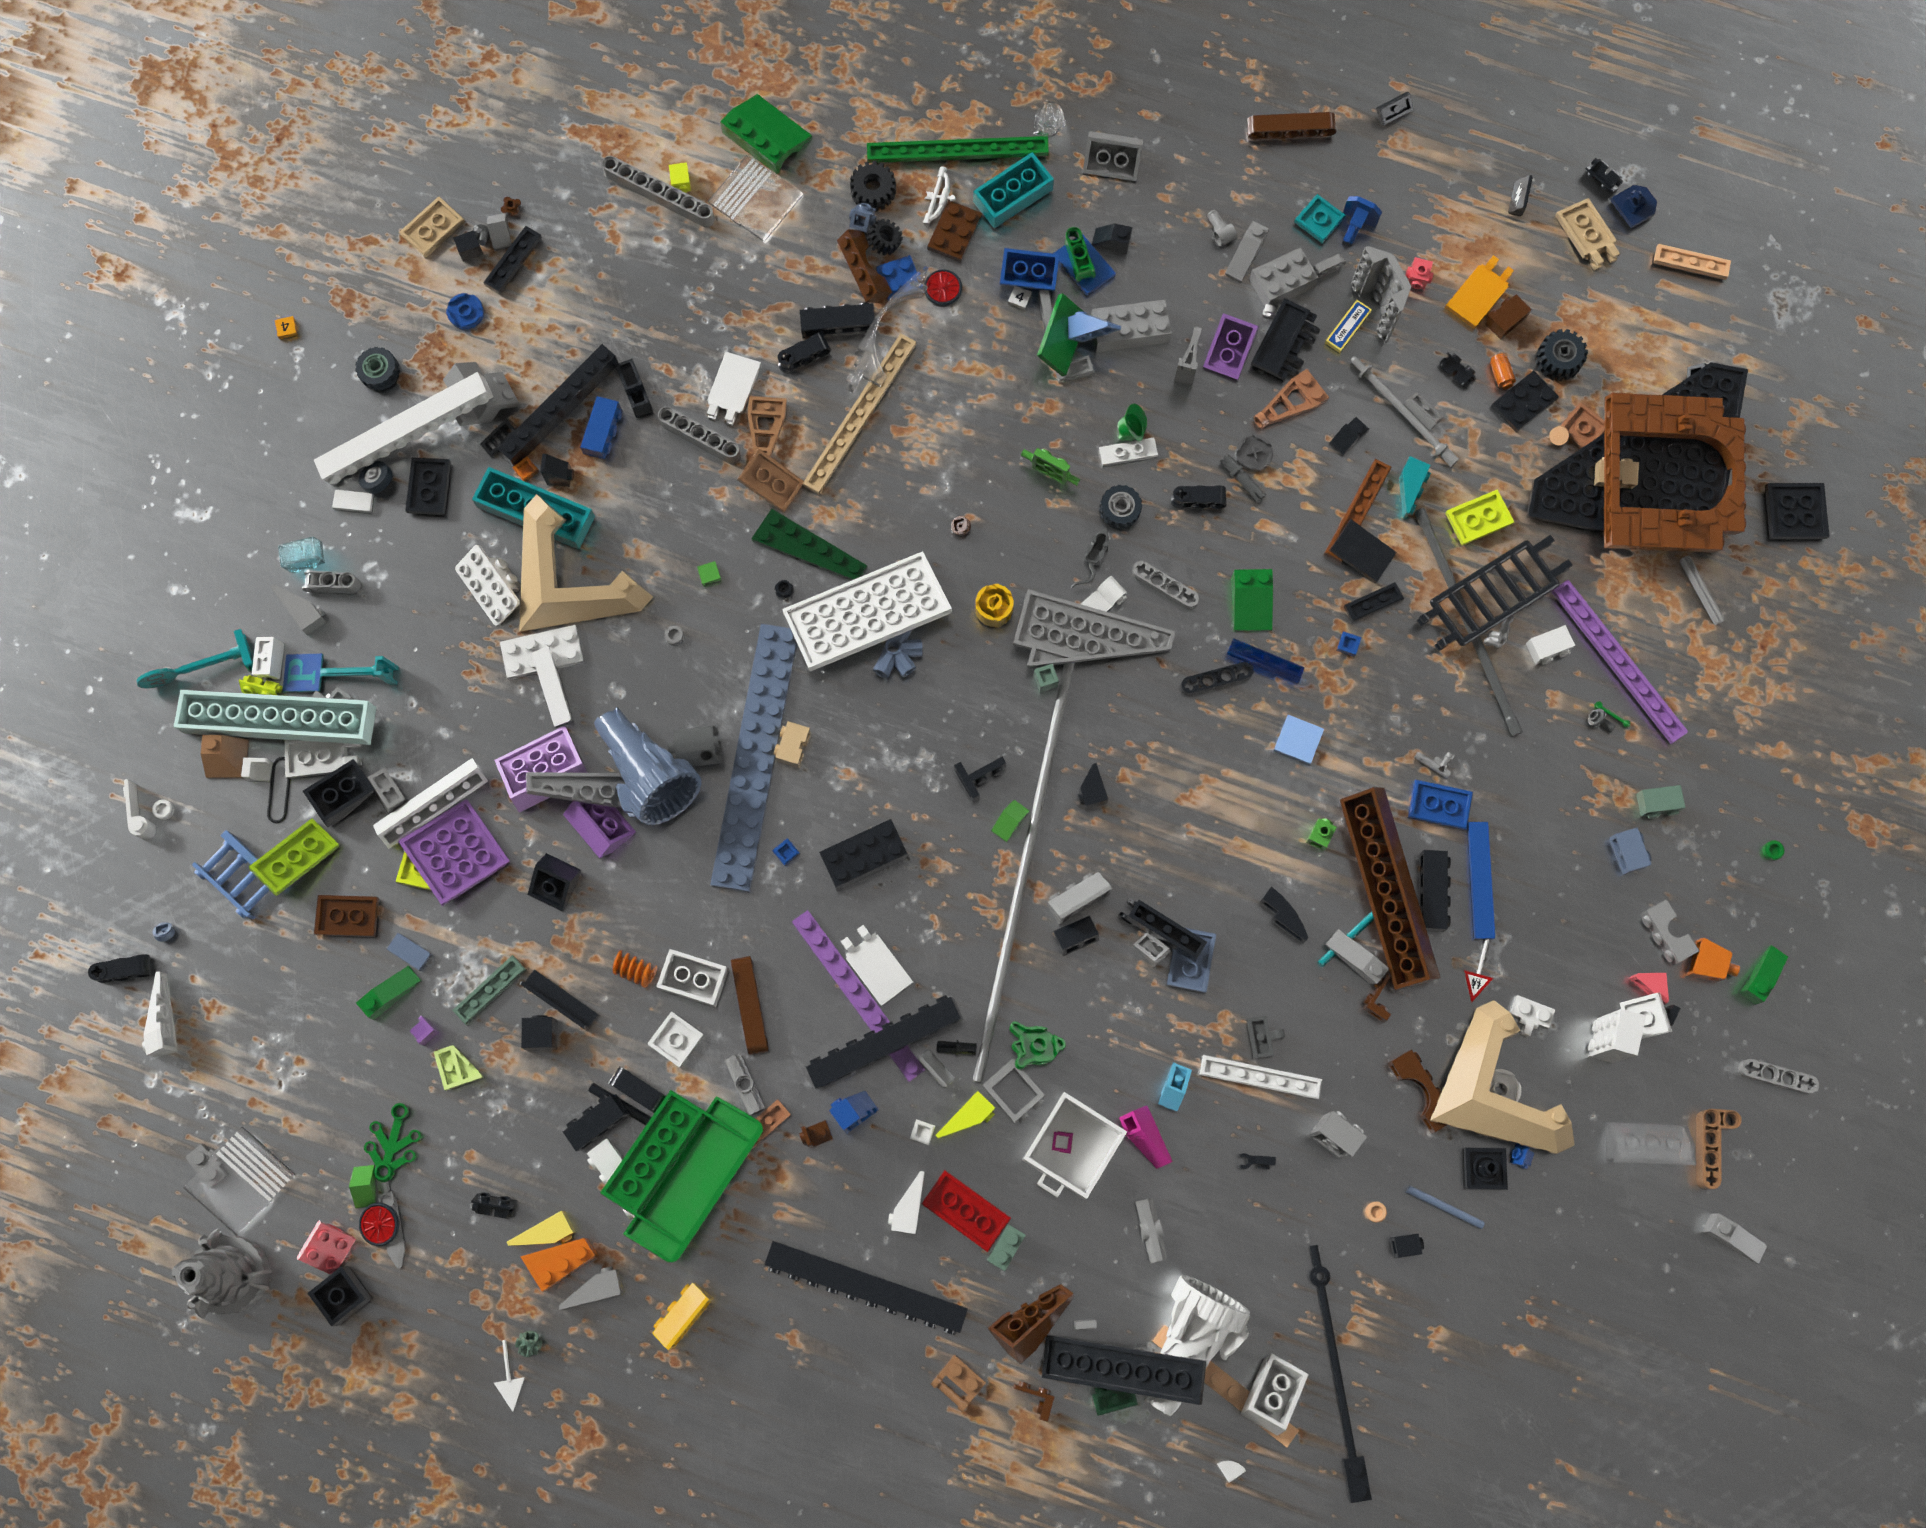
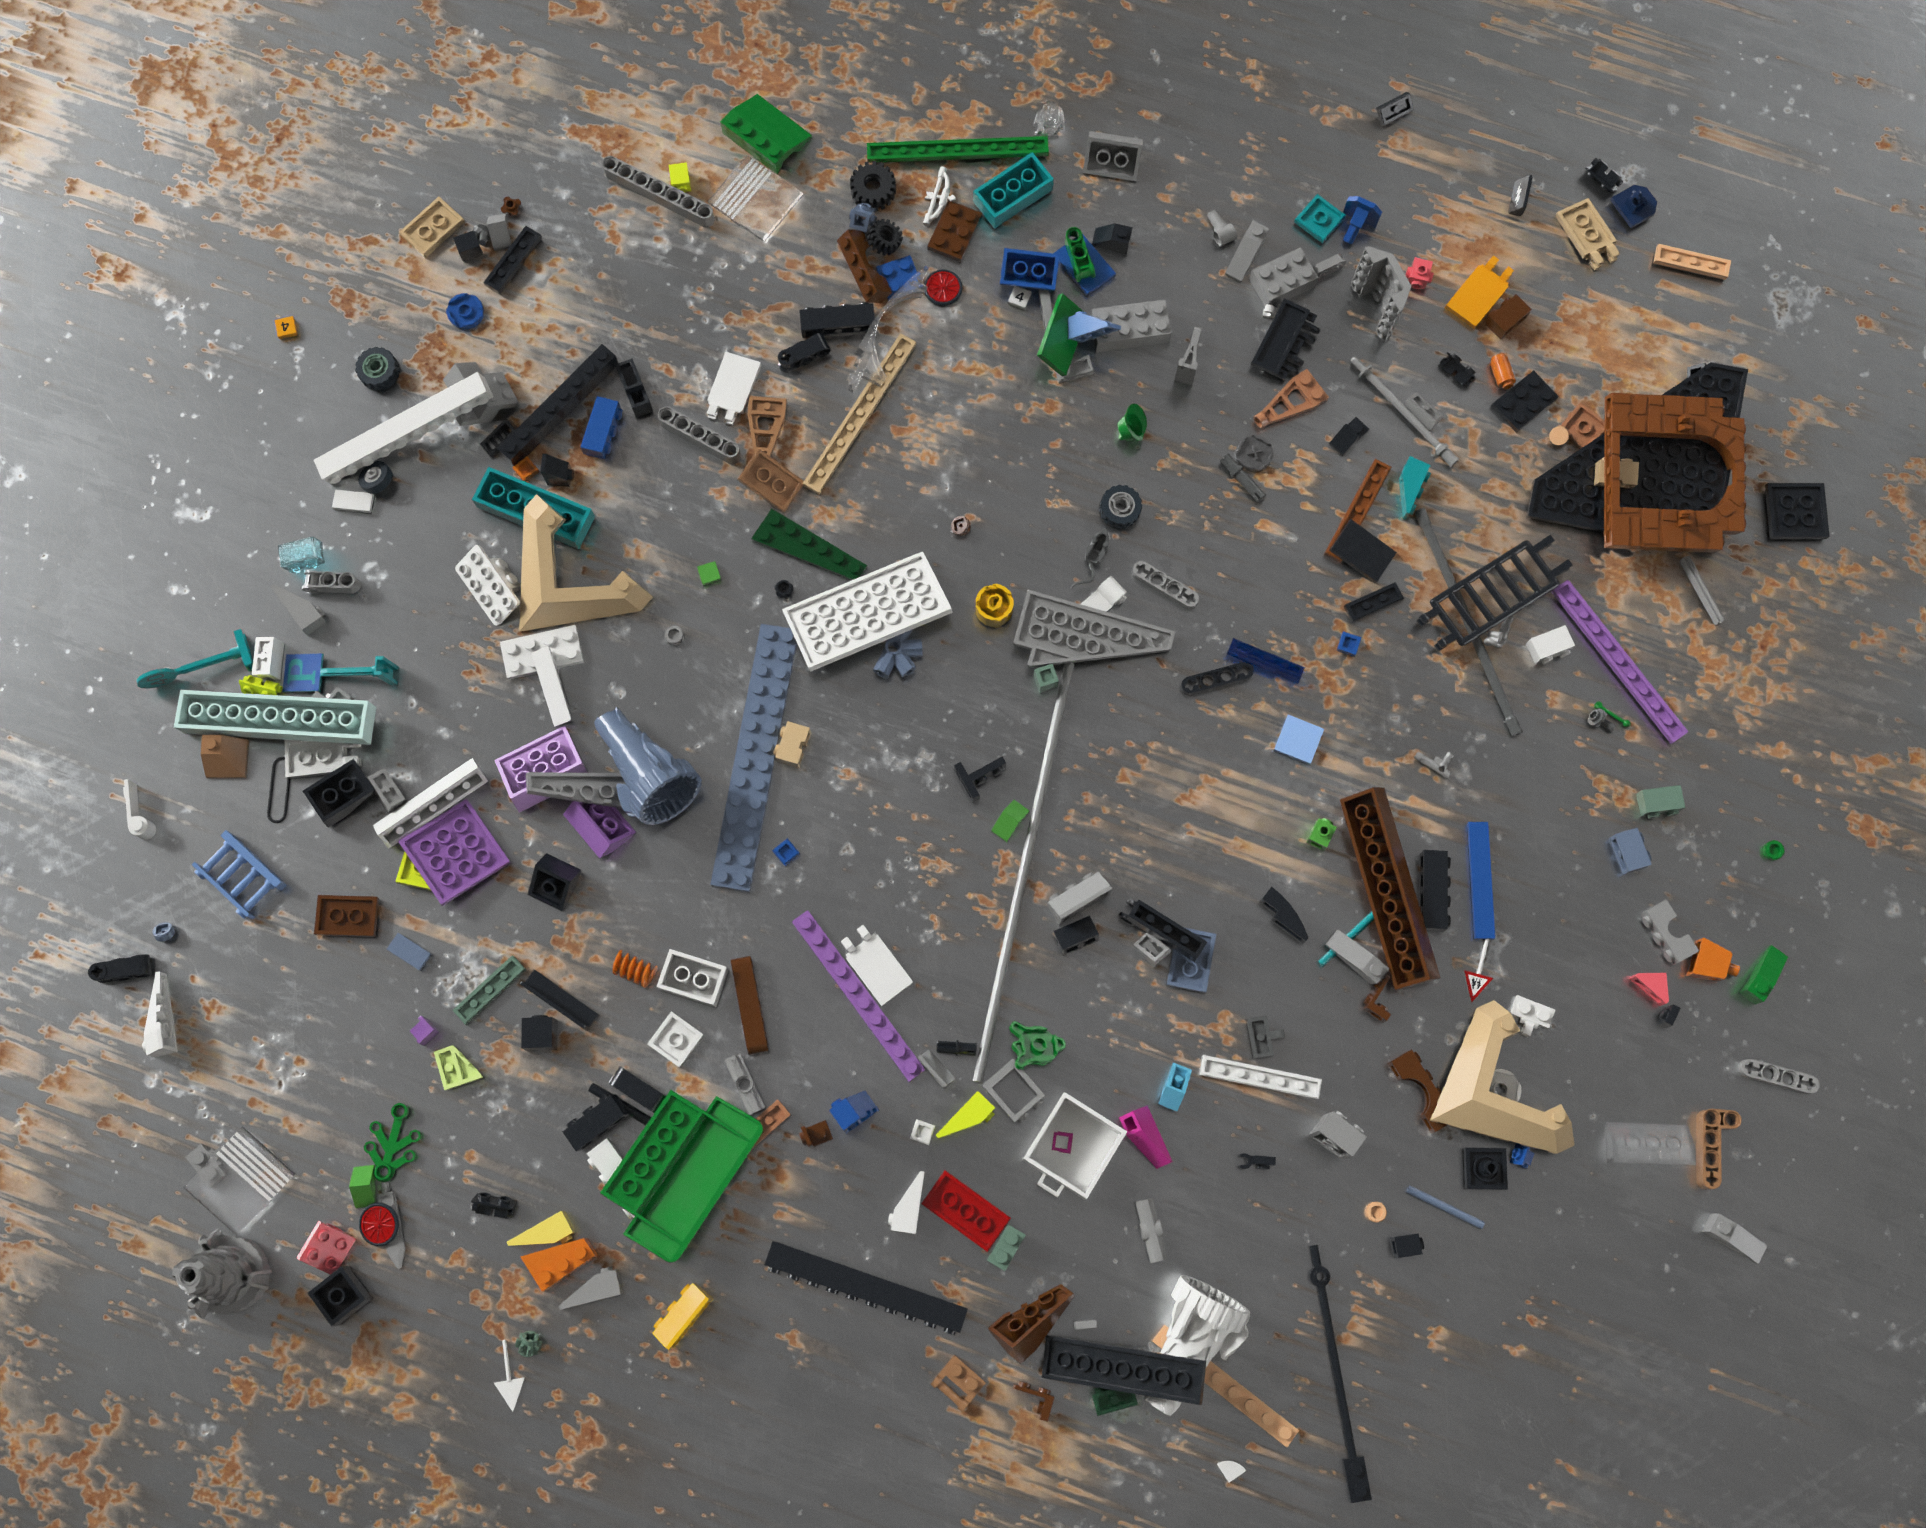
(163, 809): white tile -> none
(257, 769): white panel -> none
(293, 857): lime plate -> none
(388, 993): green slope -> none
(428, 486): black plate -> none
(697, 745): dark grey cylinder -> none
(864, 854): black brick -> none
(884, 1042): black brick -> none
(1050, 466): bright green plate -> none
(1092, 791): black slope -> none
(1128, 452): white plate -> none
(1199, 497): black piece -> none
(1231, 346): medium lavender slope -> none
(1252, 599): green slope -> none
(1274, 1394): white brick -> none
(1291, 125): reddish brown beam -> none
(1348, 326): tile -> none
(1440, 804): blue tile -> none
(1479, 517): neon yellow plate -> none
(1561, 355): black wheel -> none
(1617, 1036): white brick -> none
(1656, 1016): white plate -> none

